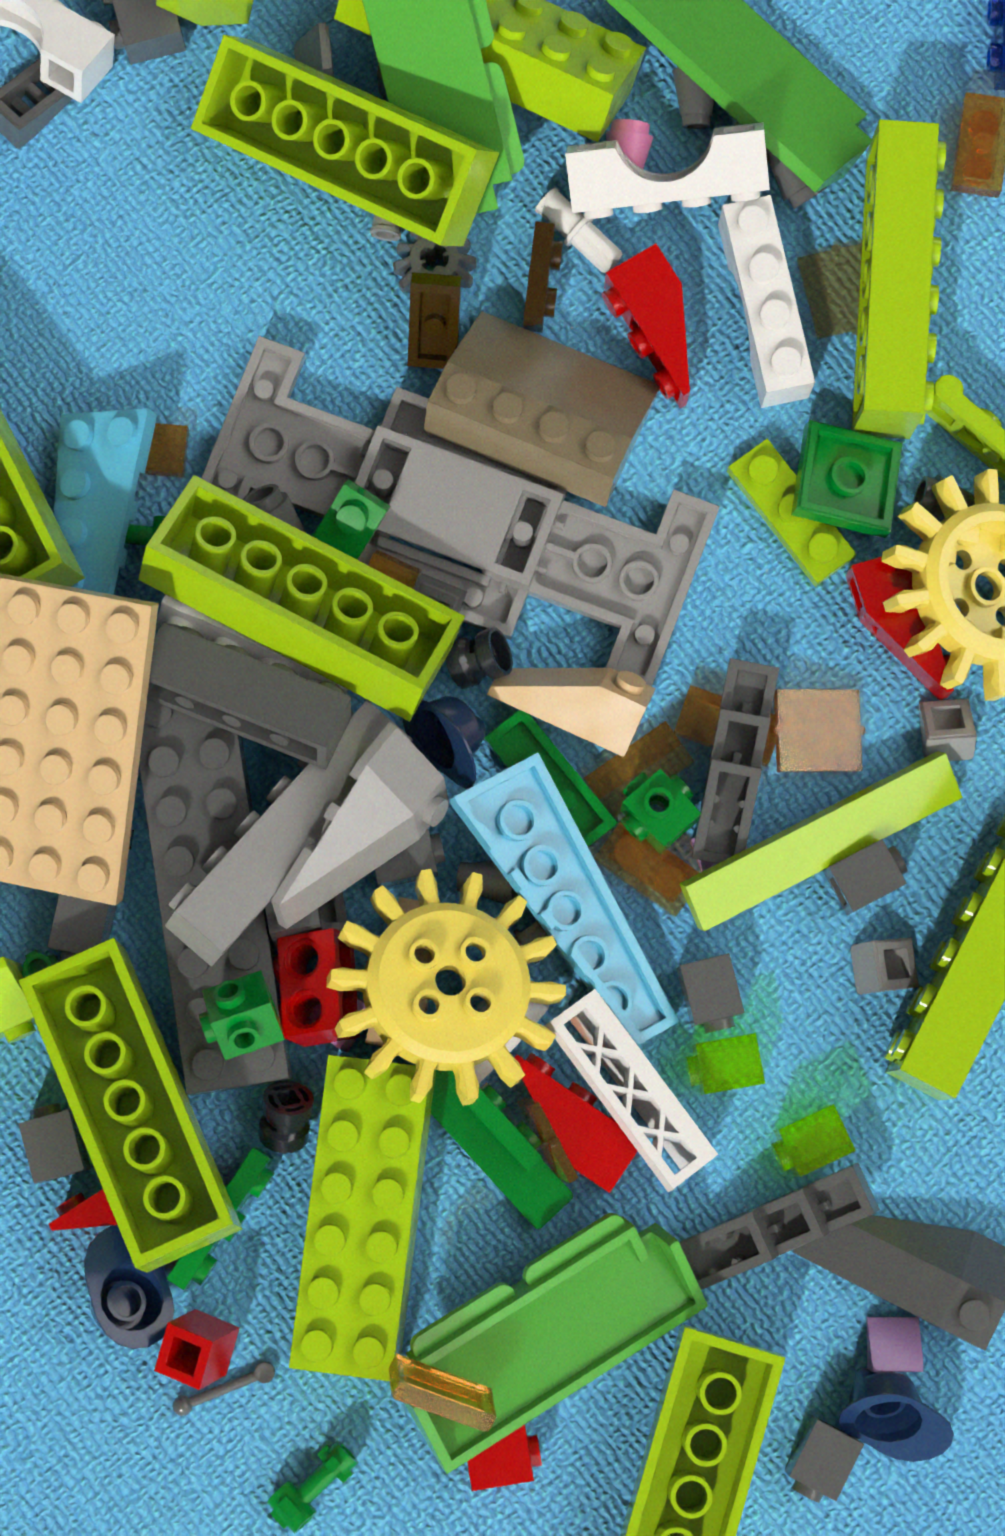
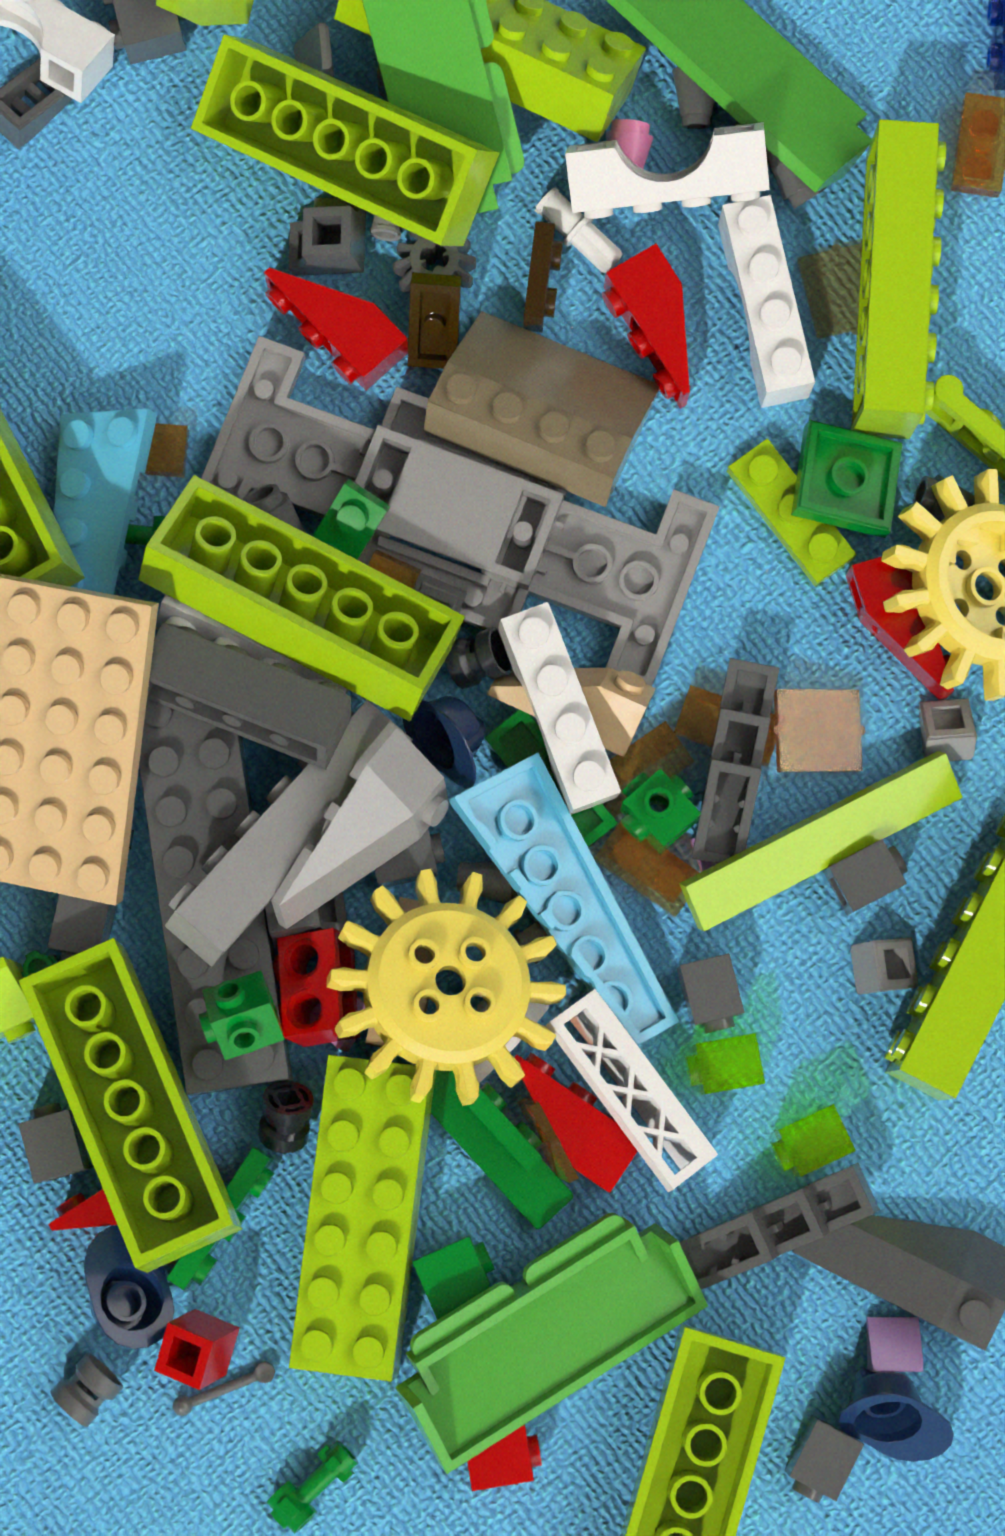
(86, 1389): none -> dark grey wheel
(328, 239): none -> dark grey brick
(347, 326): none -> red slope
(442, 1393): clear orange tile -> none
(454, 1274): none -> green slope
(560, 708): none -> white arch

